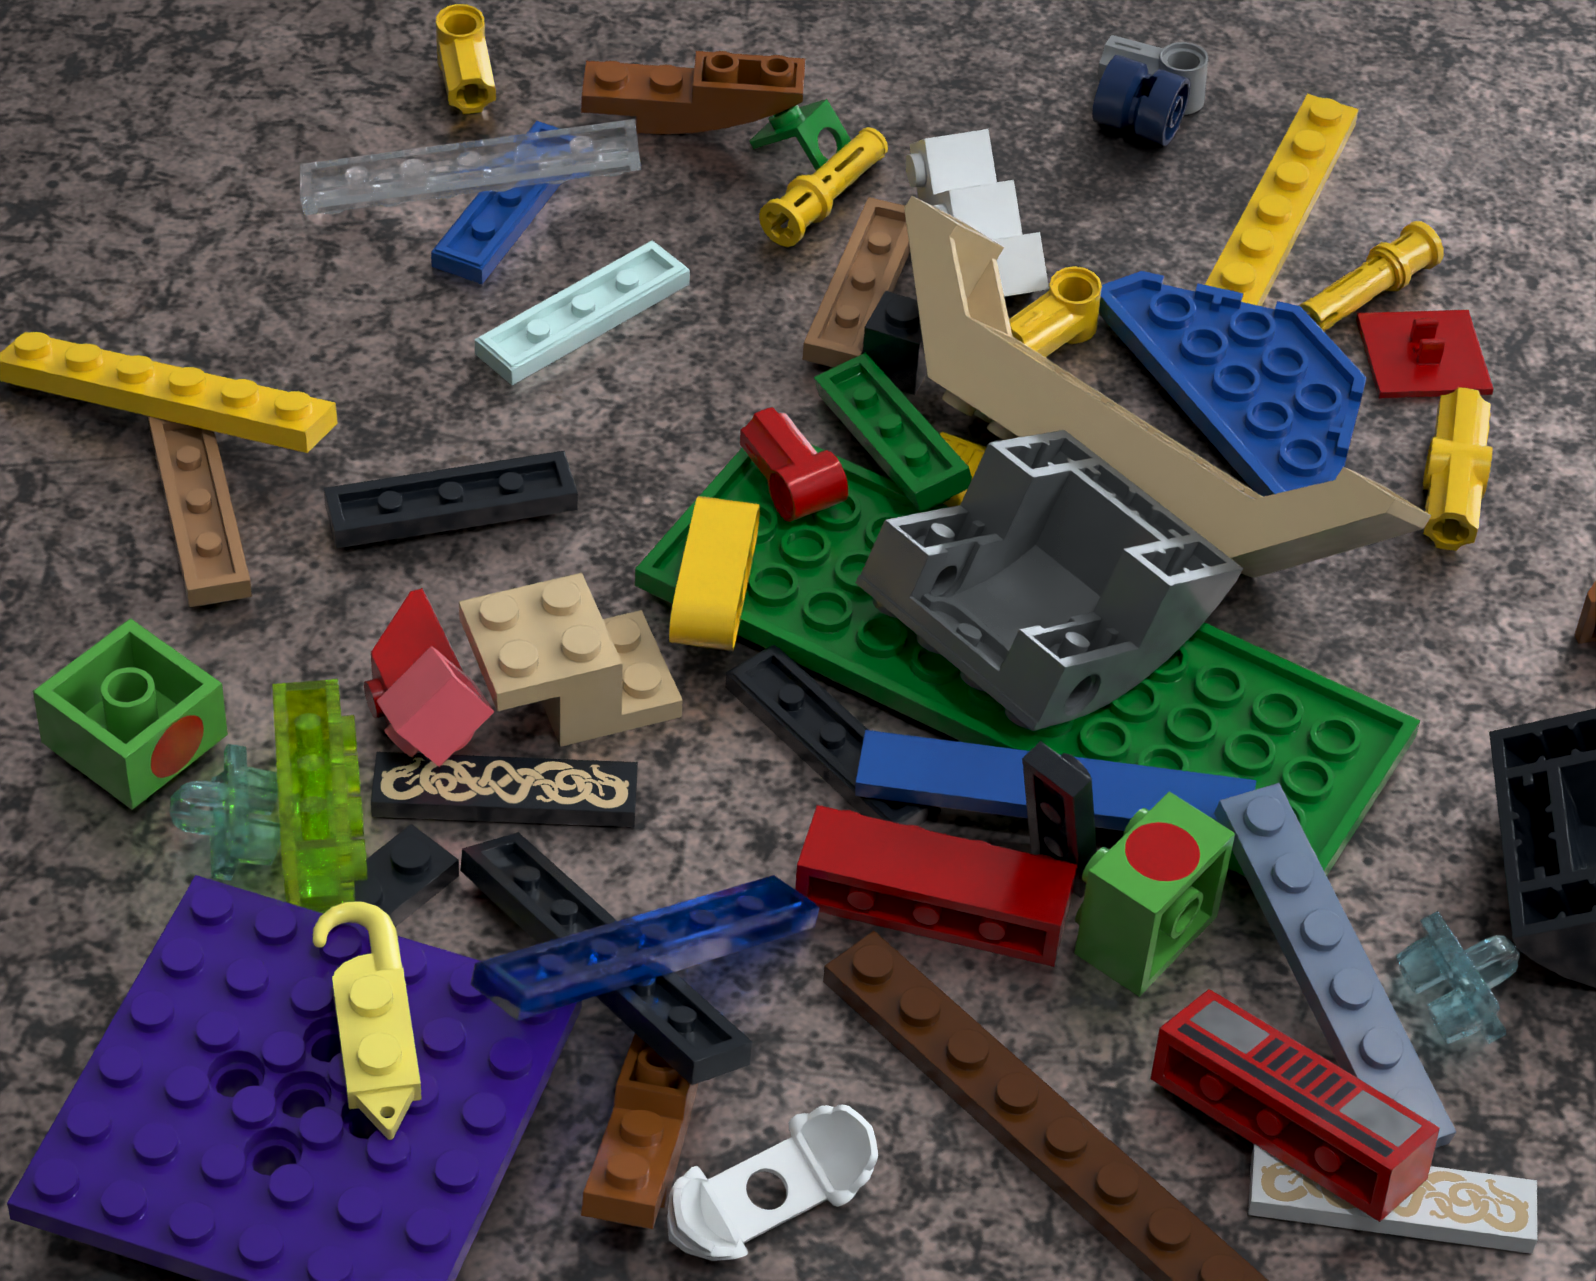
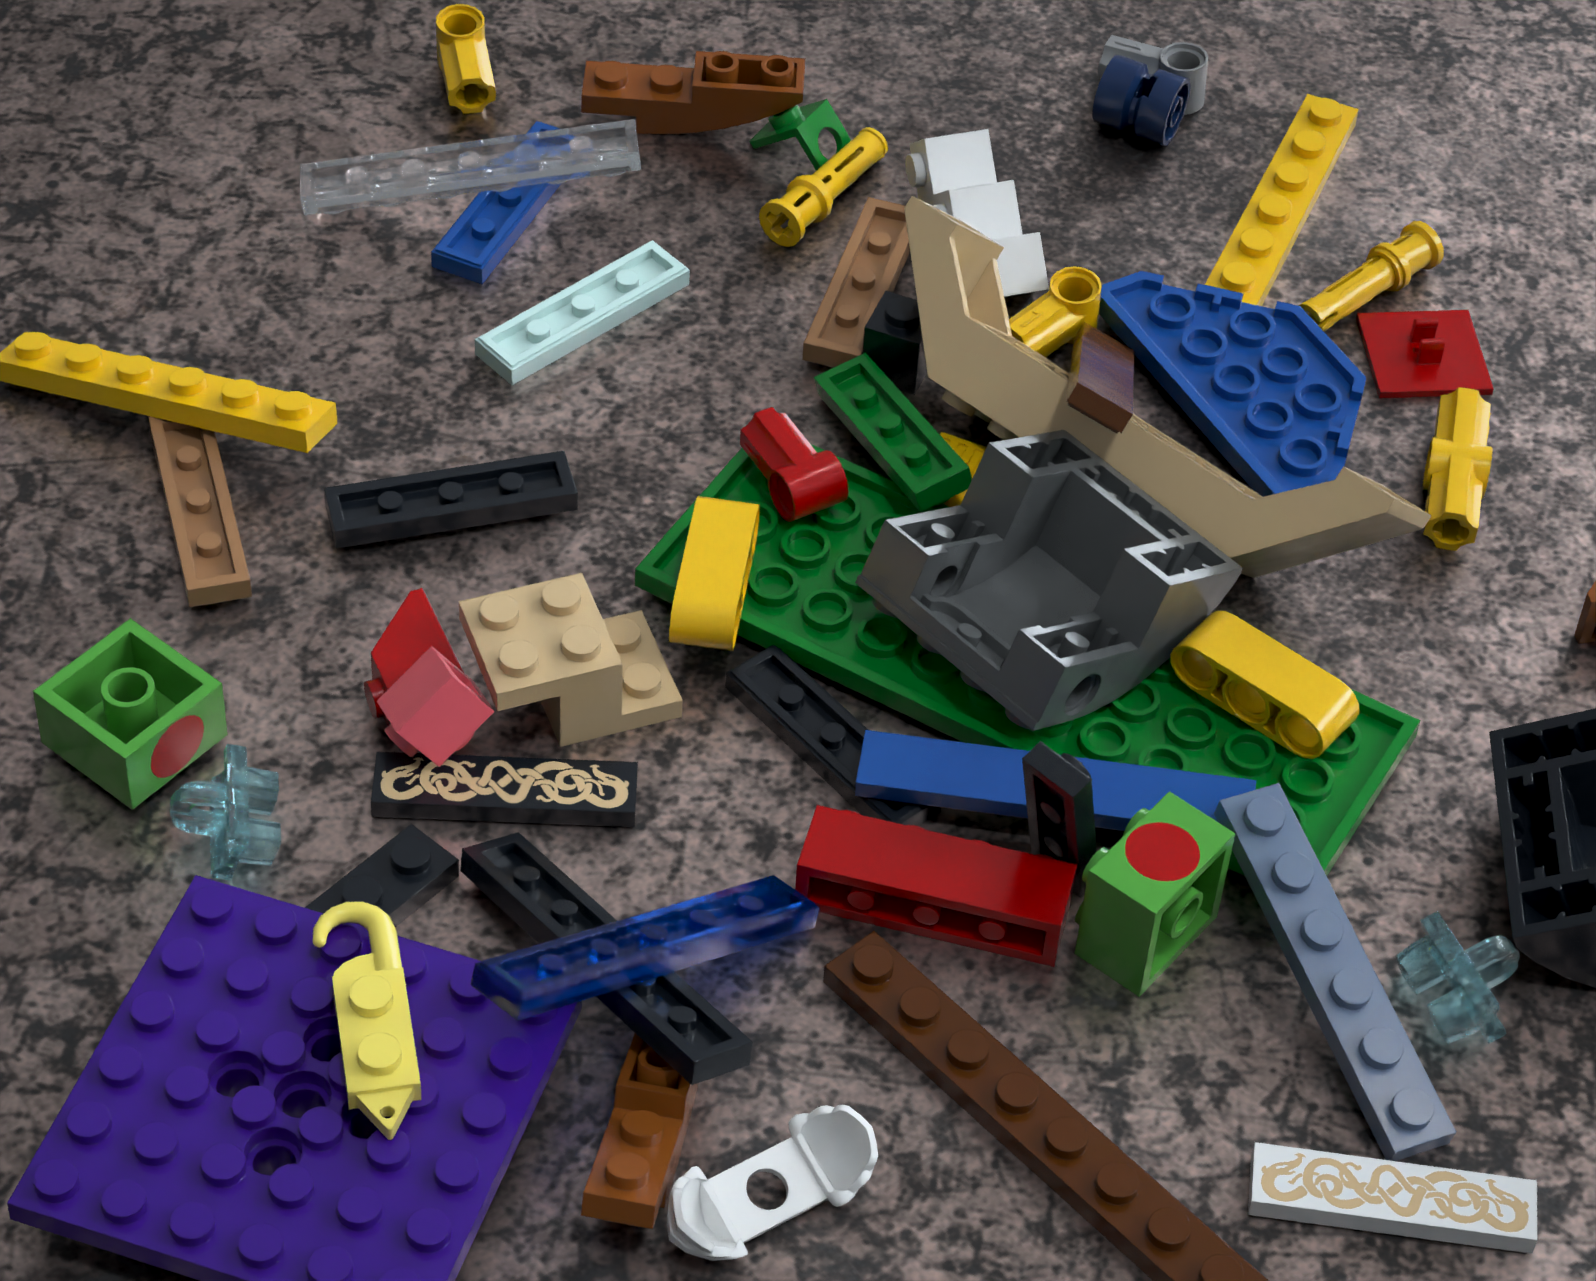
(313, 792): clear neon green brick -> none
(1101, 378): none -> reddish brown tile
(1265, 684): none -> yellow beam
(1294, 1104): red brick -> none

